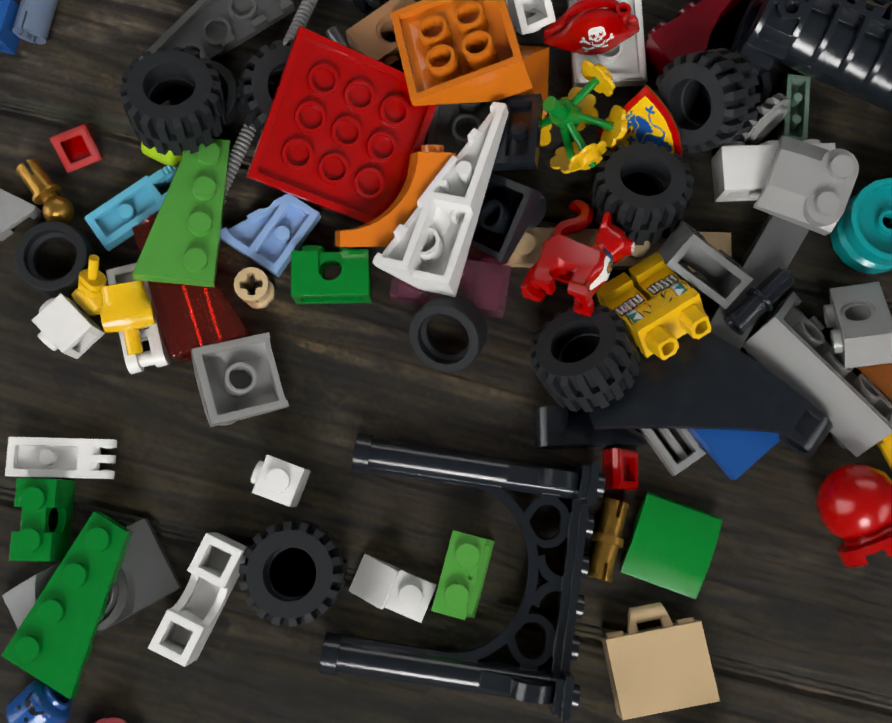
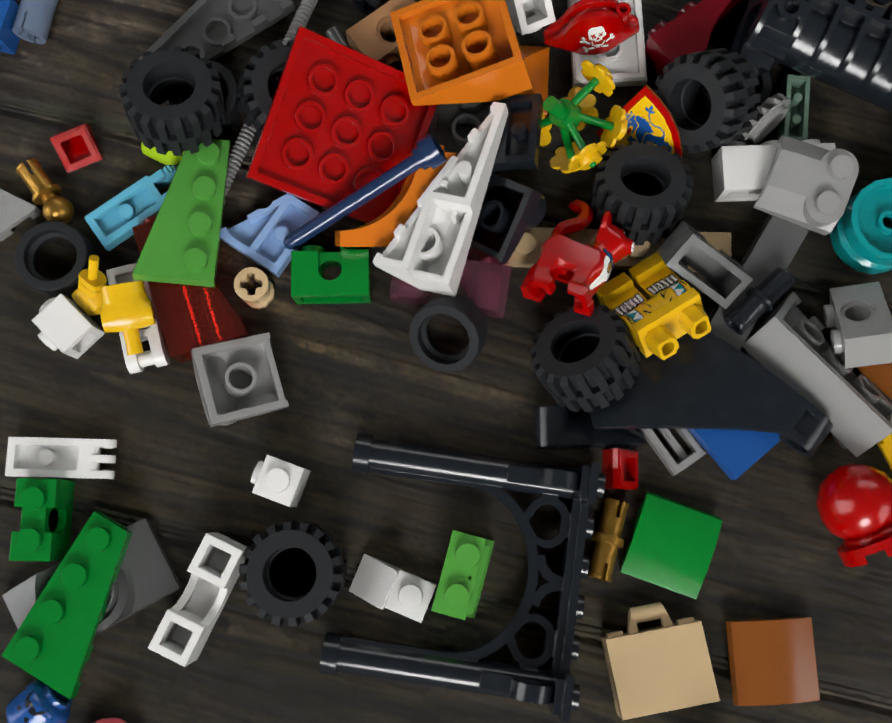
(425, 155): none -> dark blue piece
(772, 661): none -> dark orange slope

